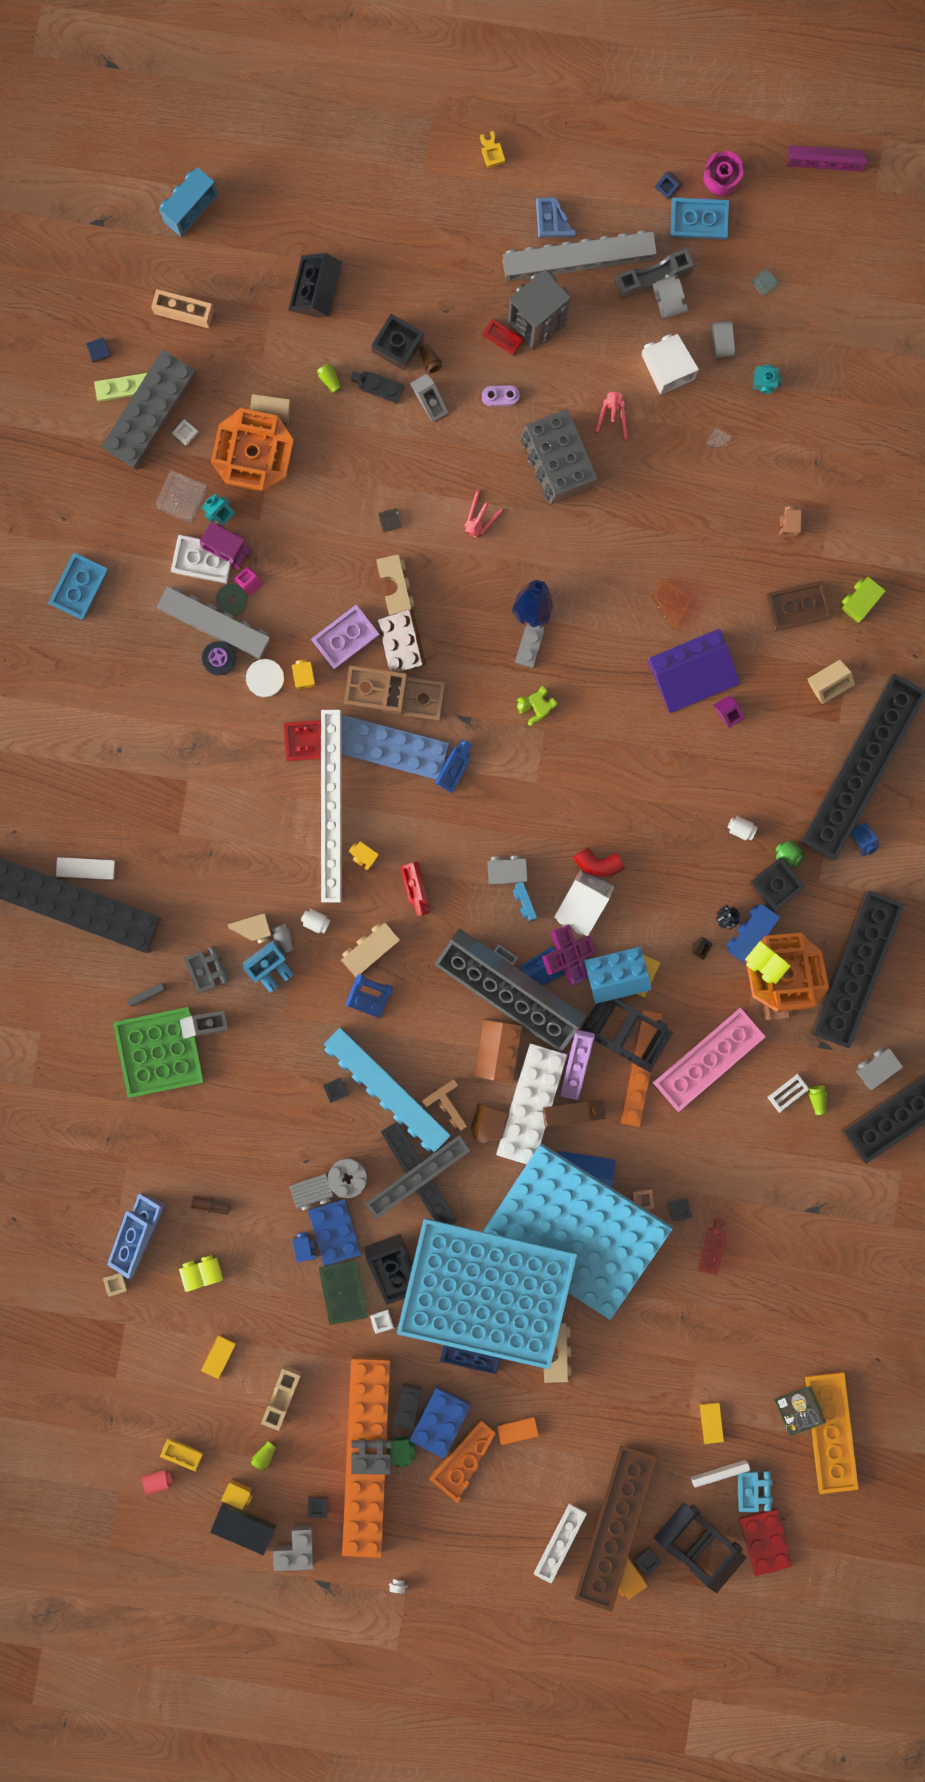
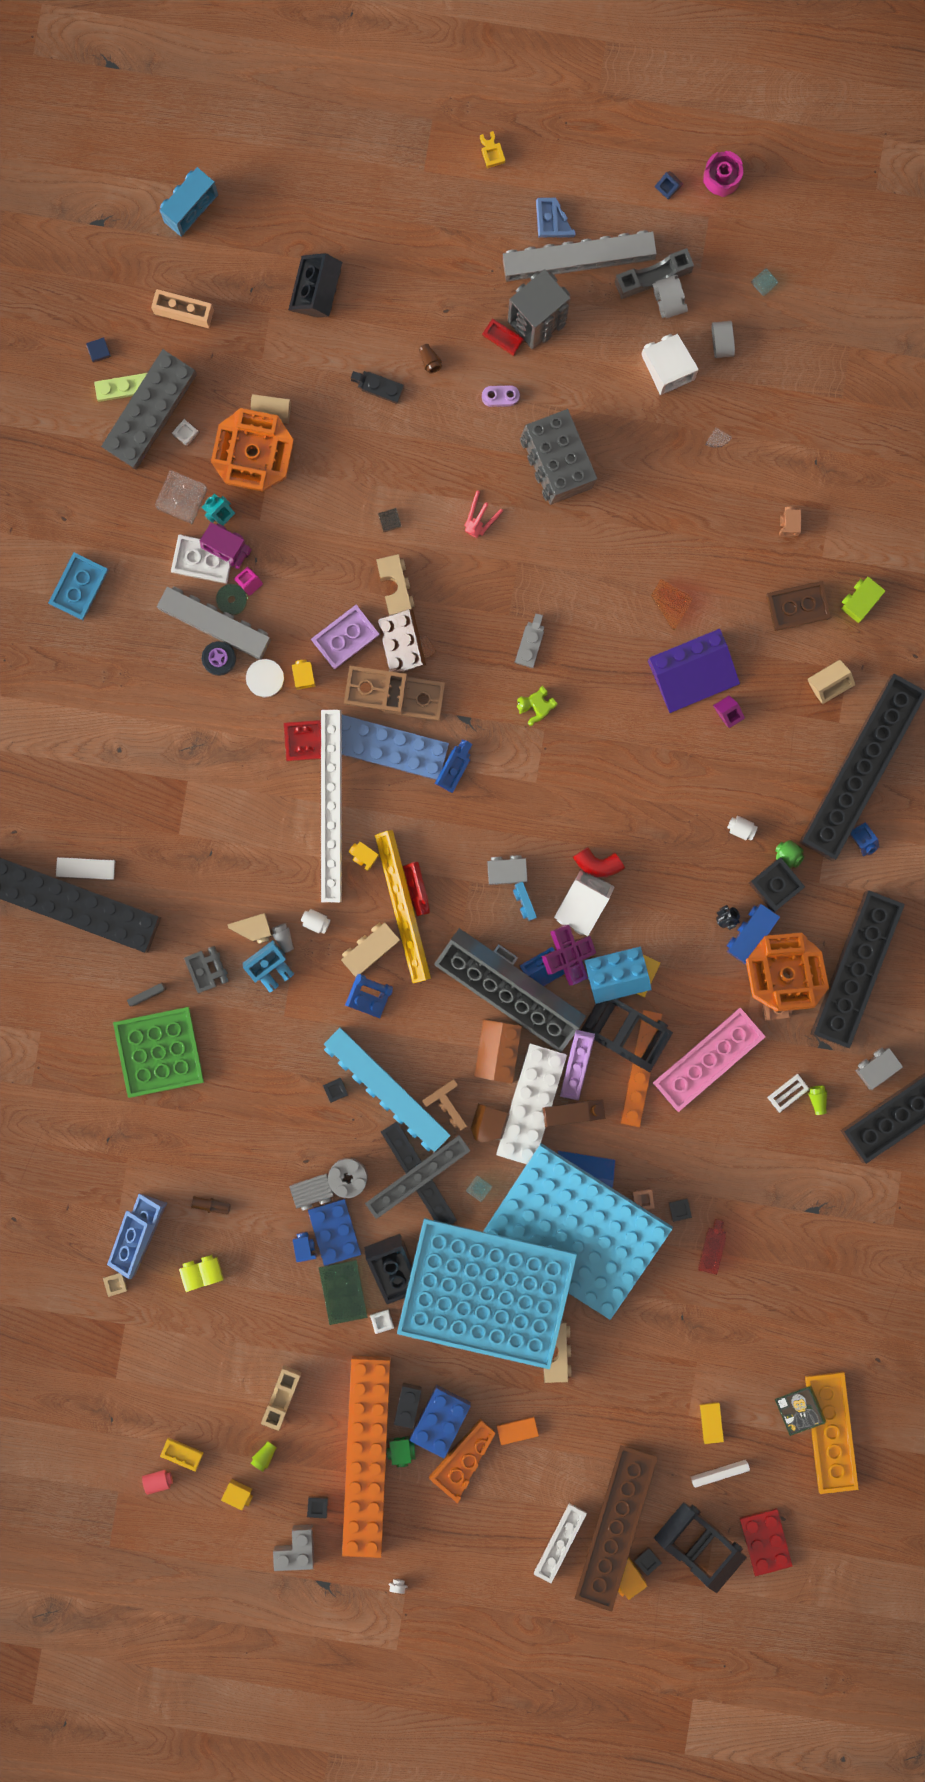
(203, 1024): light grey brick -> none
(218, 1356): yellow tile -> none
(243, 1528): black tile -> none
(329, 377): lime cone -> none
(371, 1462): dark grey plate -> none
(397, 342): black brick -> none
(402, 906): none -> yellow plate
(429, 397): light grey slope -> none
(470, 1359): dark blue tile -> none
(479, 1188): none -> clear light blue plate
(533, 604): clear blue cone -> none
(613, 402): coral plant -> none
(699, 218): dark azure plate -> none
(701, 947): dark brown slope -> none
(748, 1491): medium azure plate -> none
(766, 379): teal brick -> none
(768, 963): neon yellow brick -> none
(826, 158): magenta fence -> none

